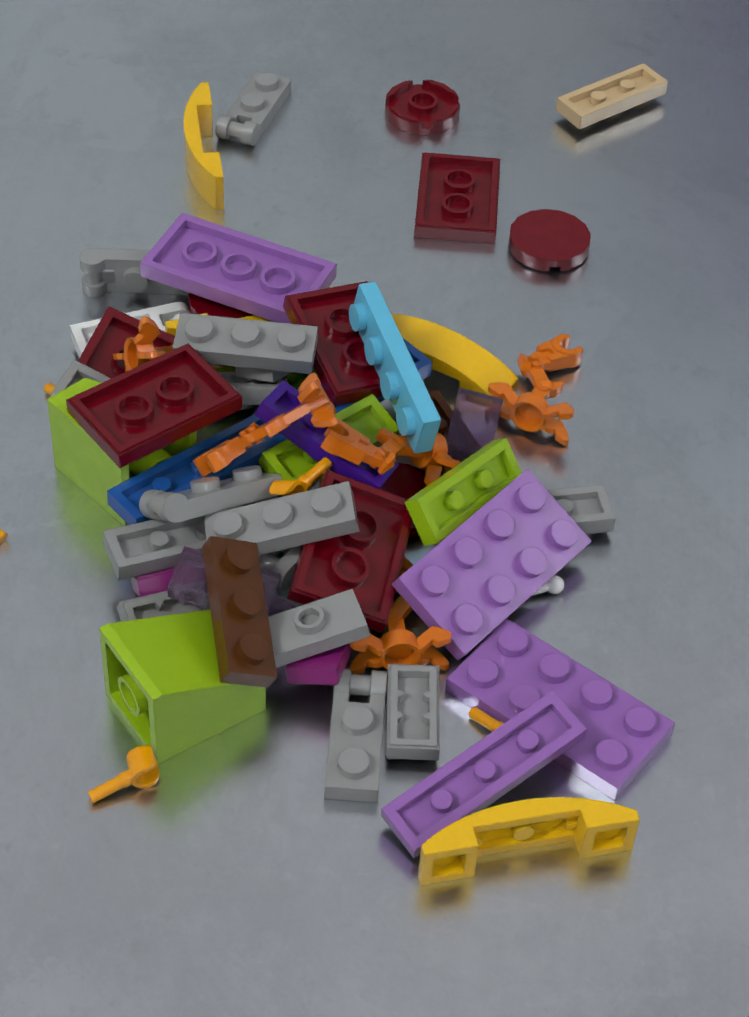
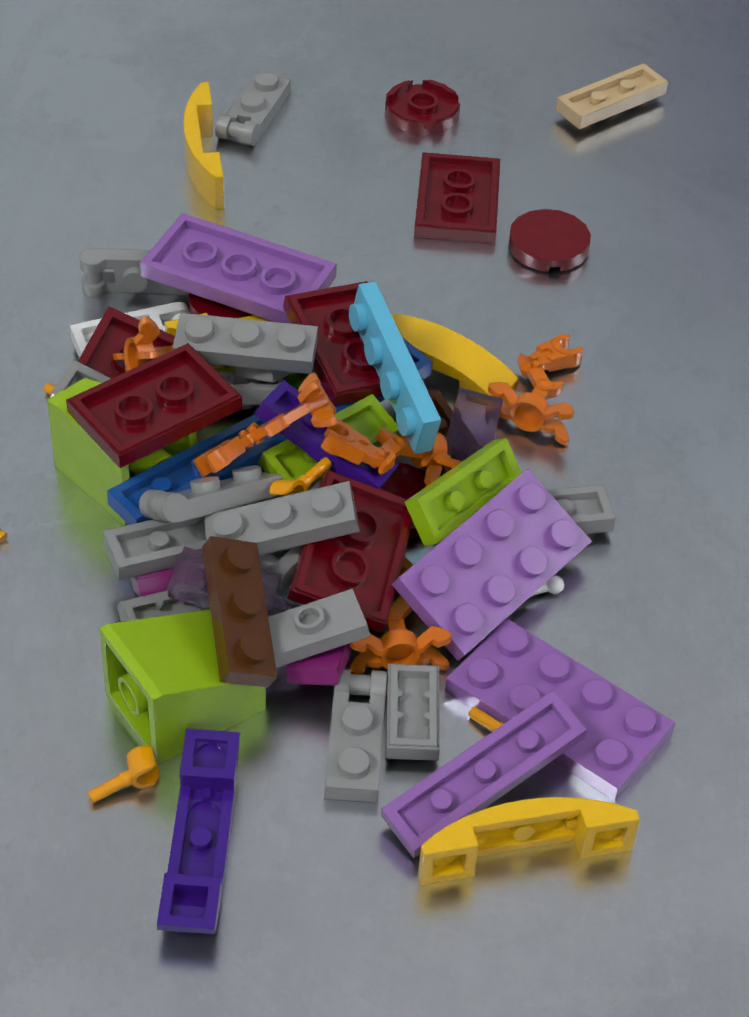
(201, 832): none -> dark purple slope

